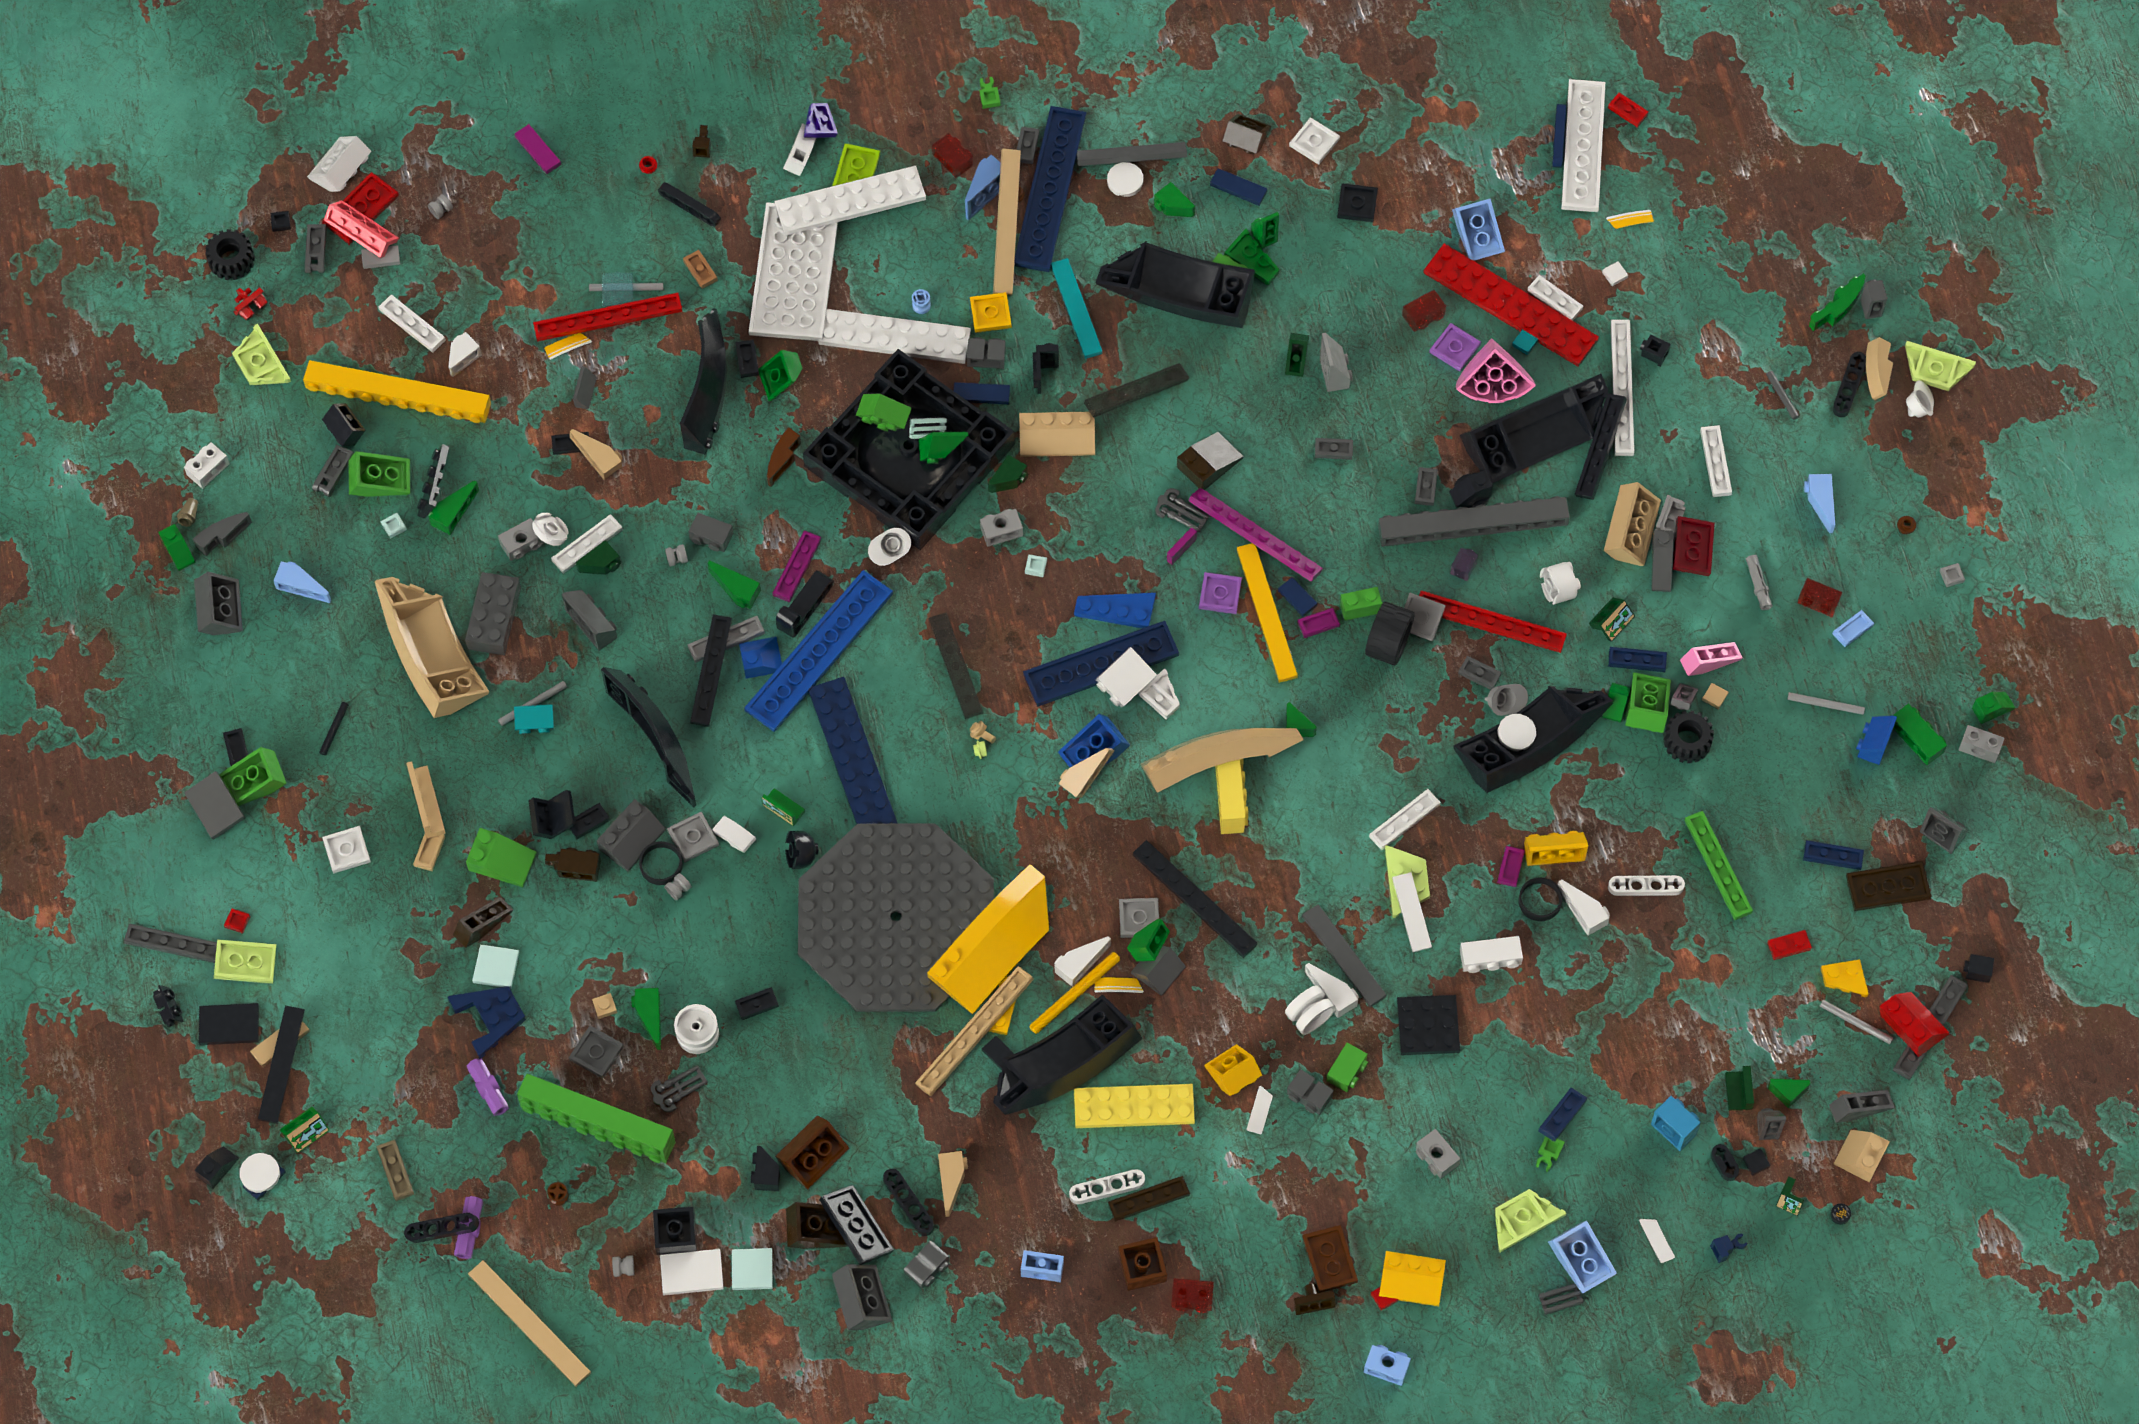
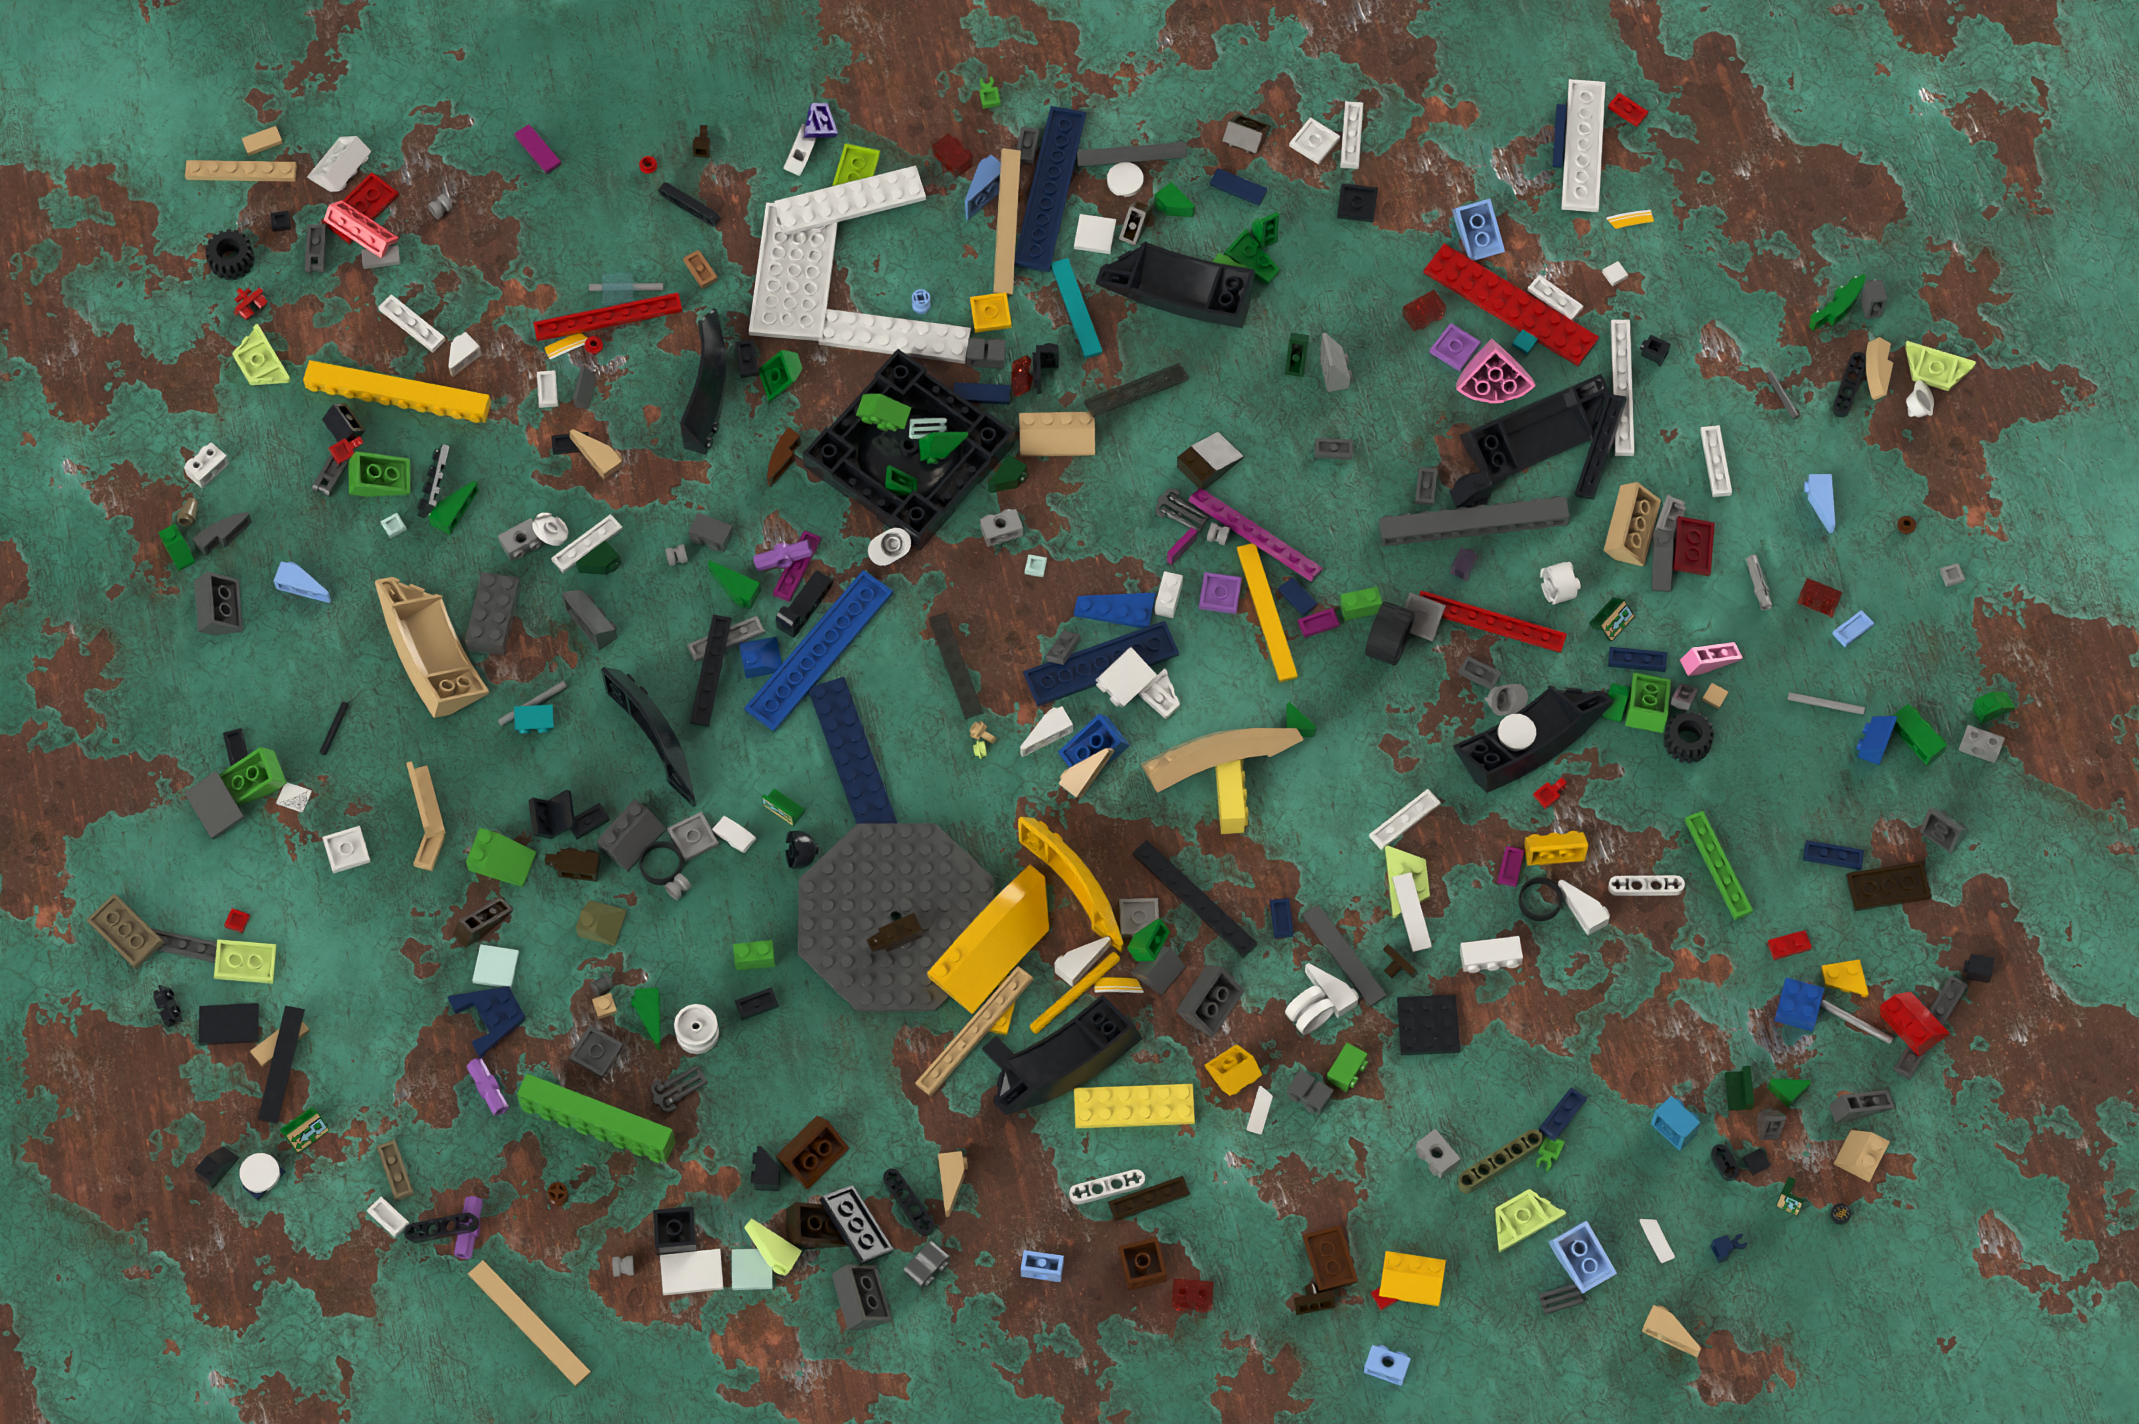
(125, 931): none -> dark tan tile
(240, 170): none -> tan plate
(262, 140): none -> tan tile
(293, 797): none -> white sticker
(343, 450): none -> red plate
(388, 1217): none -> white tile
(547, 389): none -> white tile
(593, 349): none -> red plate
(600, 922): none -> olive slope
(601, 984): none -> dark grey bush
(754, 955): none -> bright green brick
(774, 1249): none -> yellowish green slope
(782, 555): none -> medium lavender piece
(896, 934): none -> dark brown hinge
(900, 482): none -> green slope
(1020, 375): none -> clear red slope
(1049, 729): none -> white slope
(1063, 647): none -> dark grey plate
(1074, 873): none -> yellow slope
(1095, 234): none -> white tile
(1135, 222): none -> dark brown slope
(1168, 594): none -> white brick
(1210, 1000): none -> dark grey slope
(1222, 536): none -> light grey wheel
(1281, 918): none -> dark blue tile
(1351, 135): none -> white tile
(1398, 963): none -> dark brown tile
(1504, 1153): none -> olive beam
(1549, 794): none -> red plate
(1665, 1327): none -> tan slope
(1799, 1004): none -> blue brick

